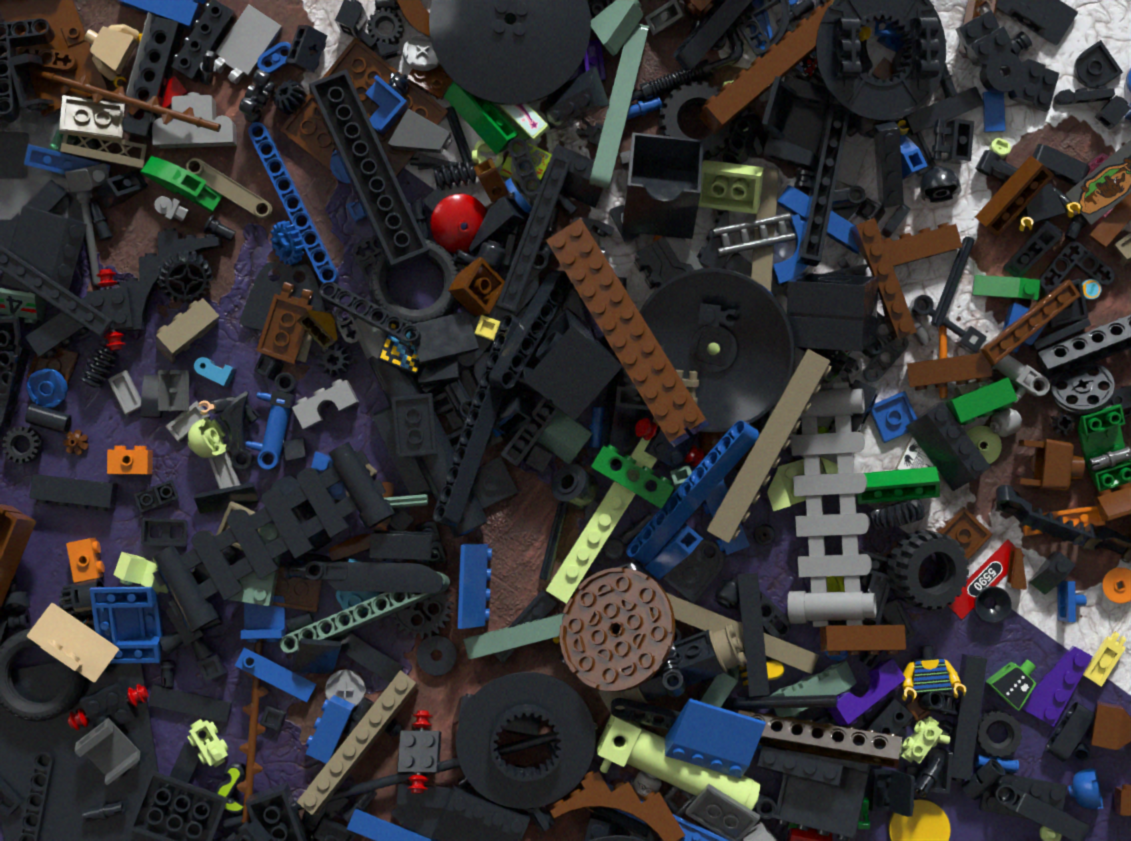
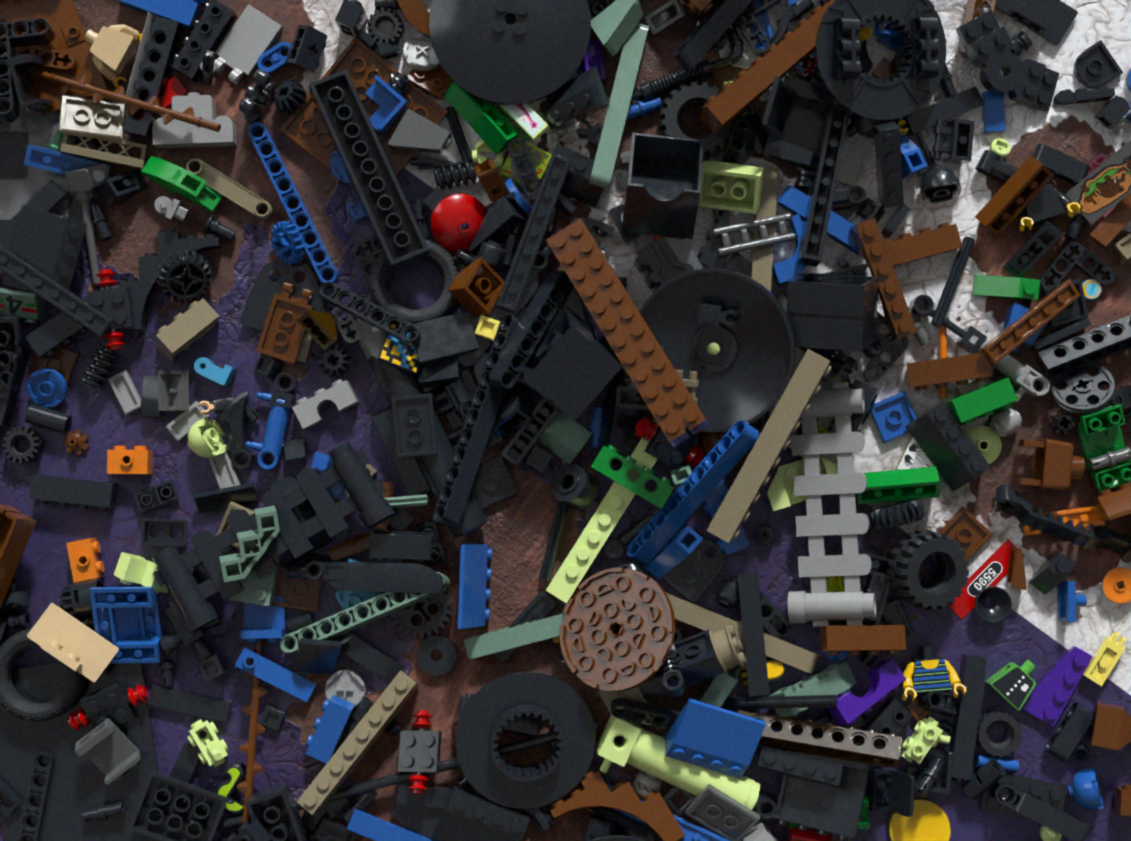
(251, 545): none -> sand green brick

